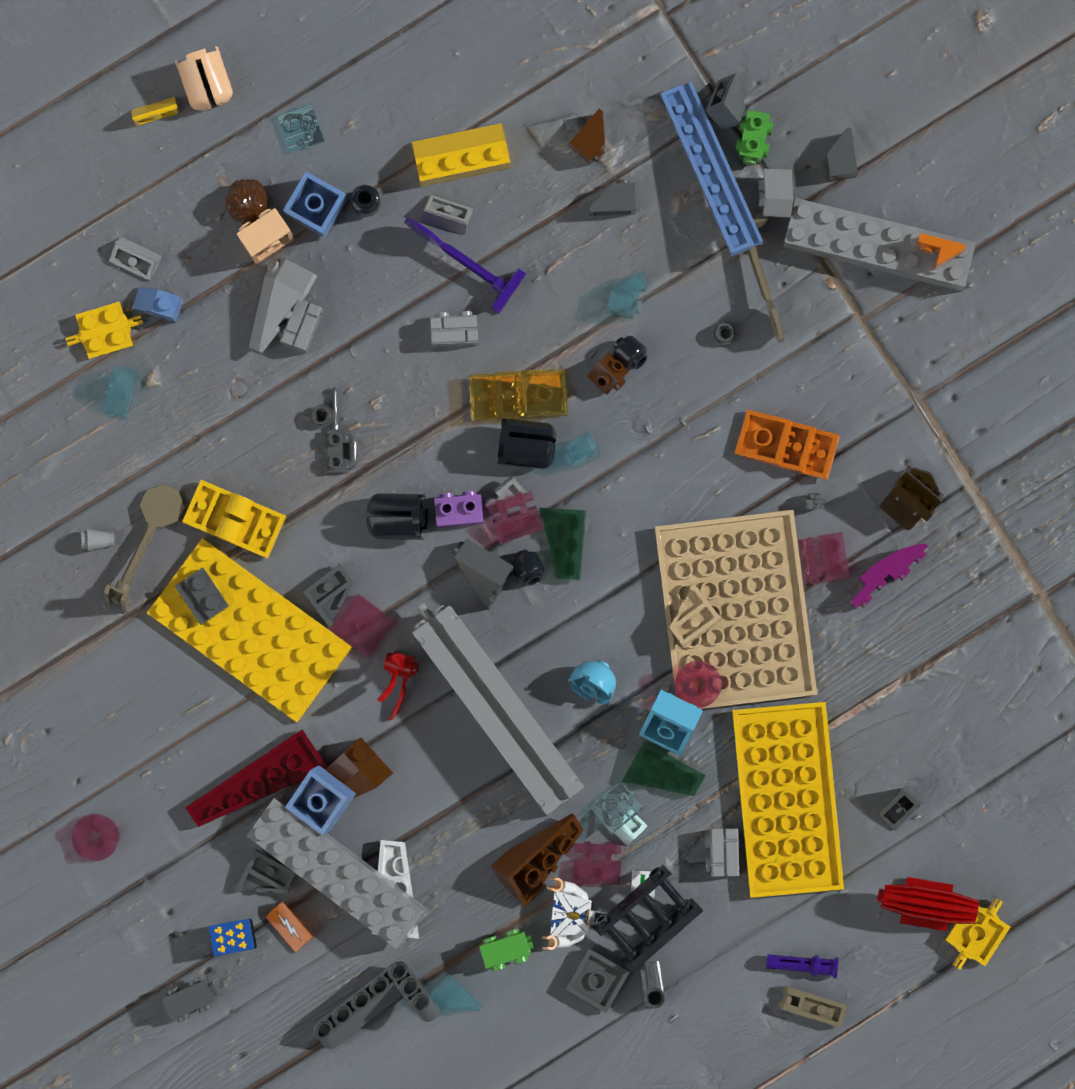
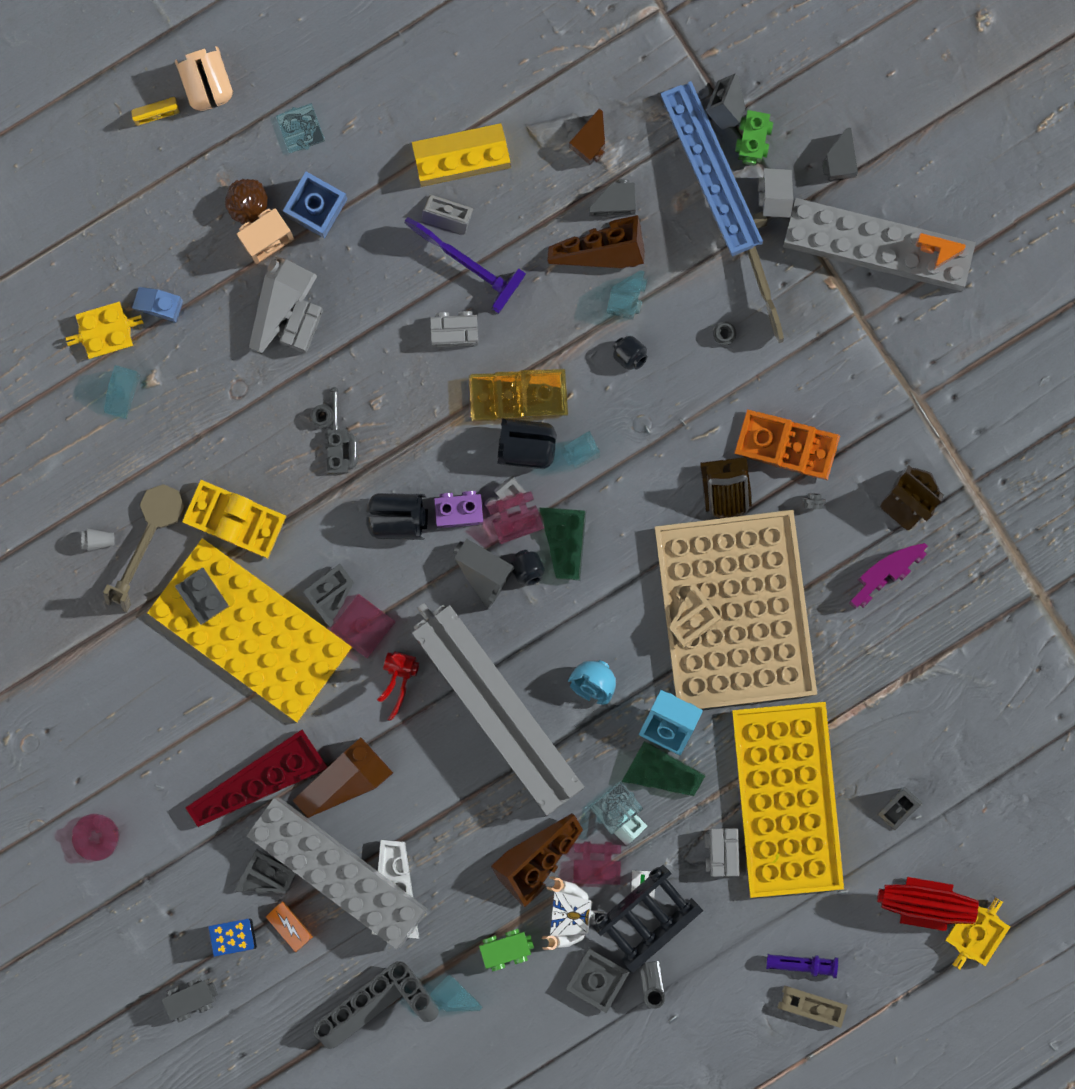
(135, 258): light grey slope -> none
(320, 800): medium blue brick -> none
(366, 193): black head -> none
(608, 374): reddish brown brick -> none
(610, 247): none -> reddish brown wedge
(707, 674): clear pink plate -> none
(726, 487): none -> dark brown piece
(833, 558): clear pink plate -> none

